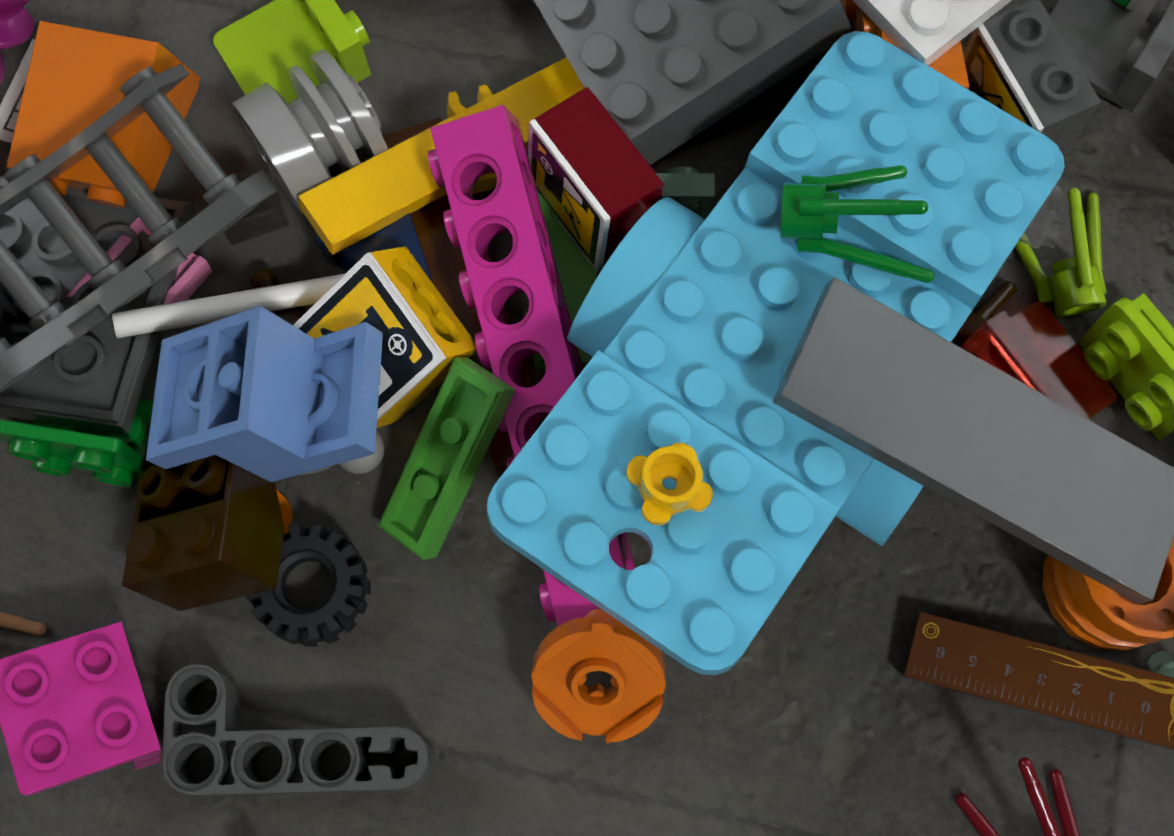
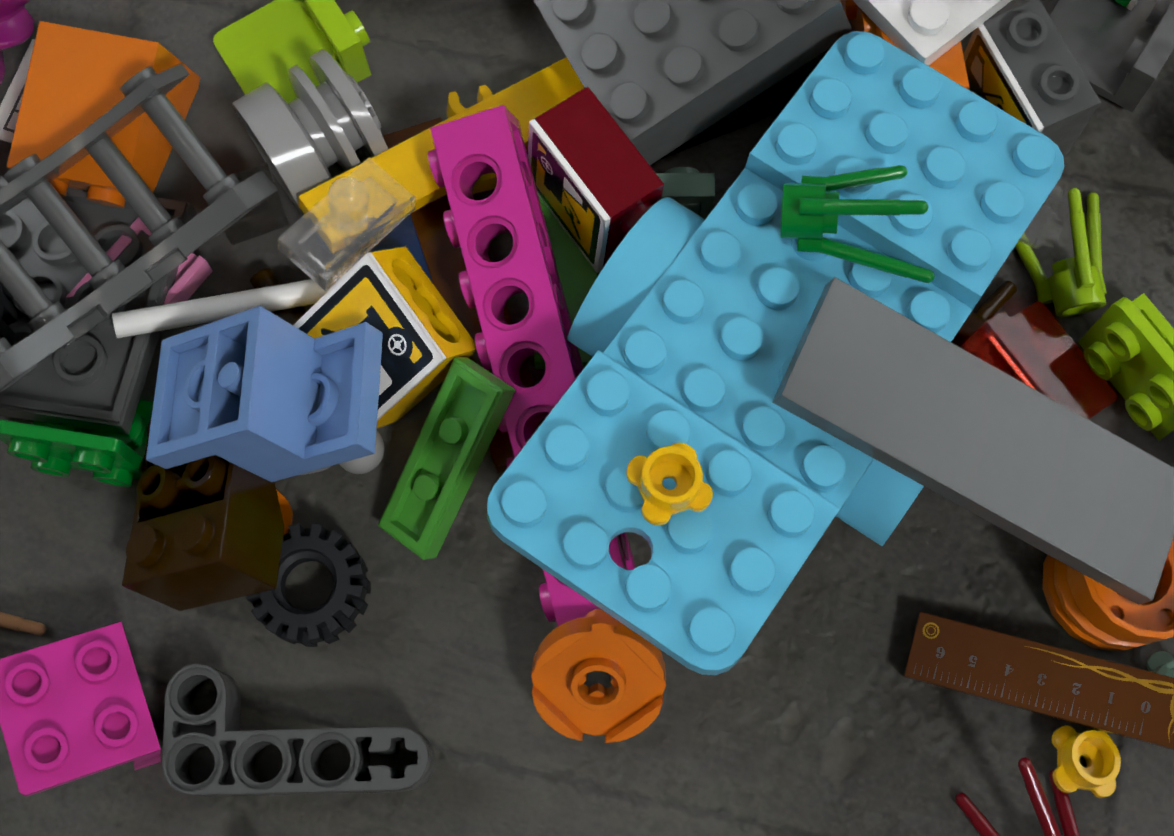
(346, 223): none -> clear tile
(1100, 755): none -> yellow plate

